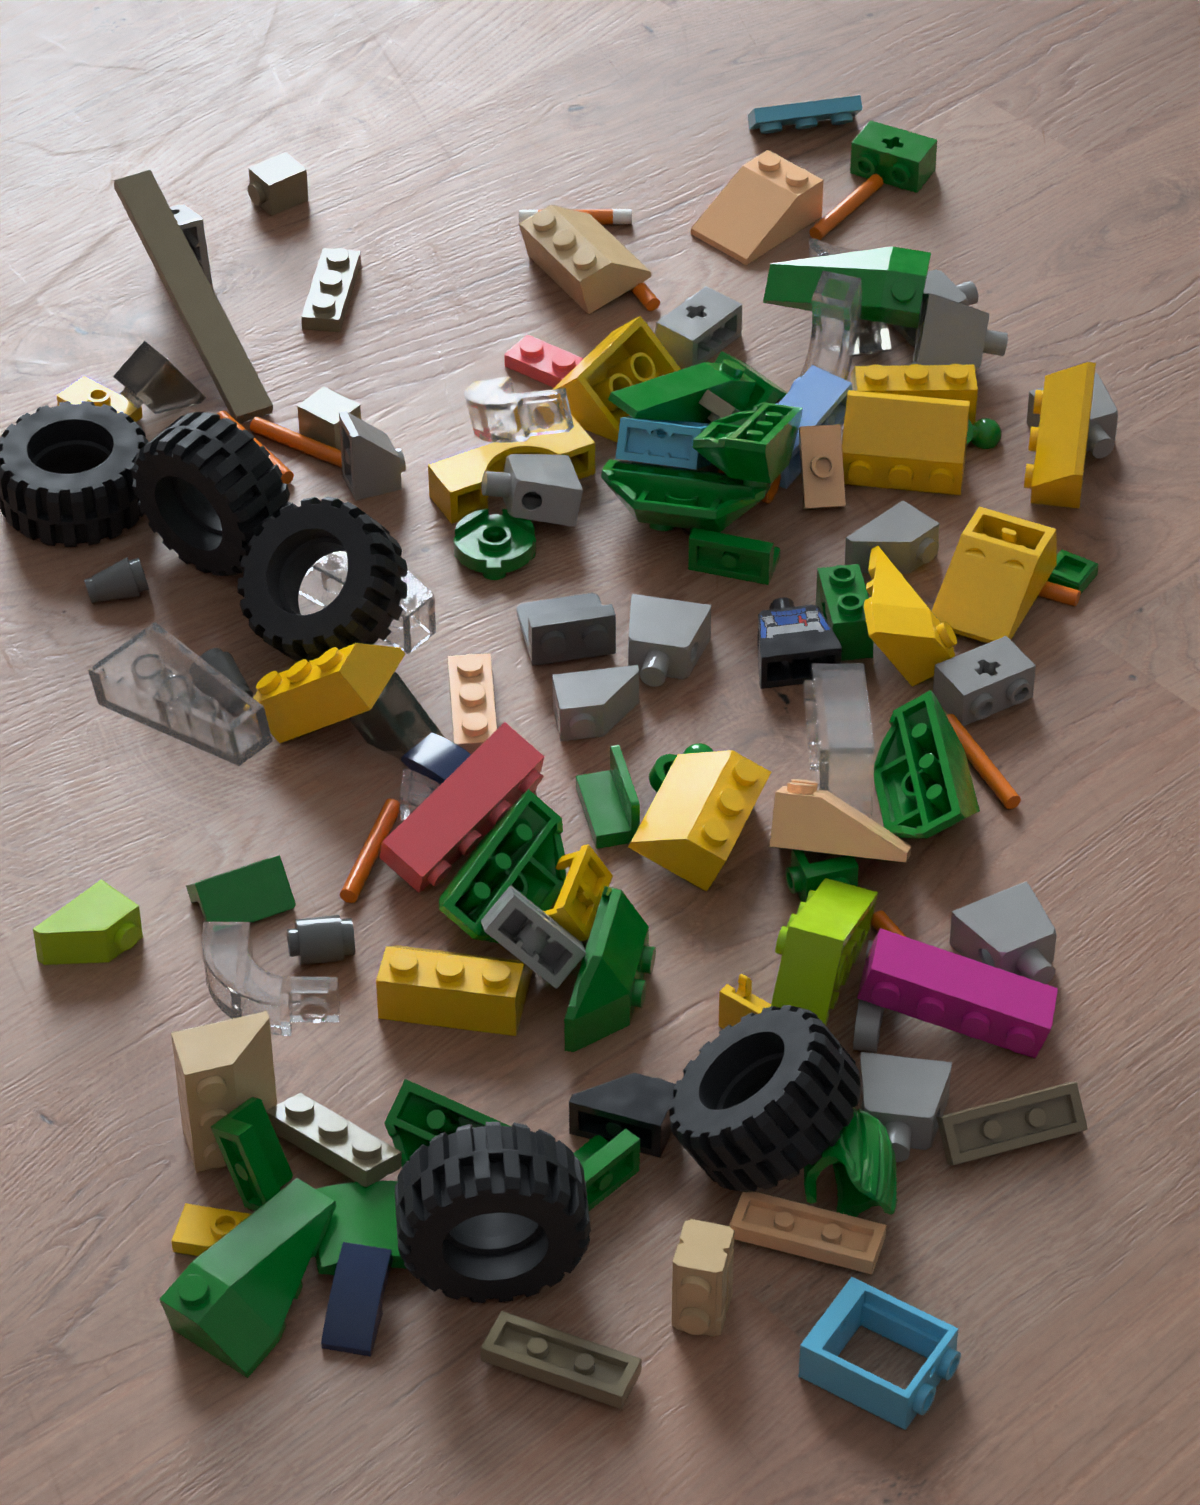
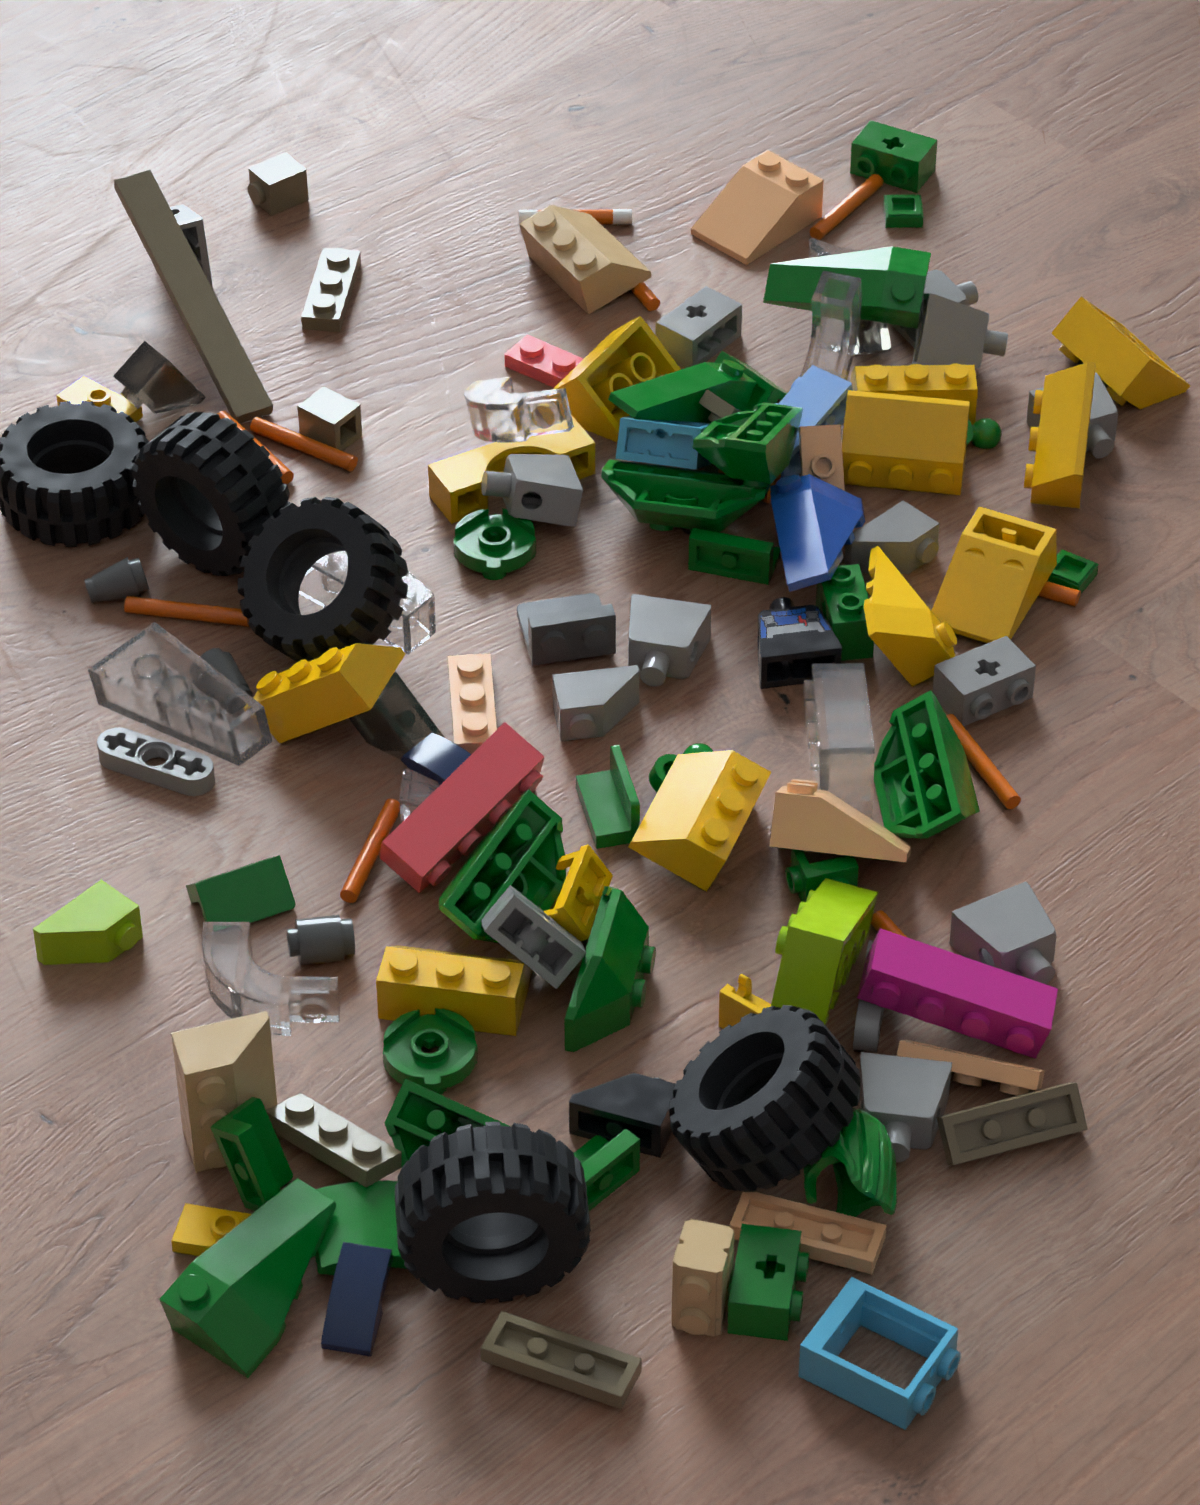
(183, 772): none -> light grey beam
(185, 610): none -> orange bar
(368, 458): light grey slope -> none
(435, 1070): none -> green plate
(765, 1282): none -> green brick
(805, 114): medium azure plate -> none
(813, 527): none -> blue wedge
(903, 211): none -> green tile
(972, 1068): none -> light nougat plate
(1120, 357): none -> yellow slope

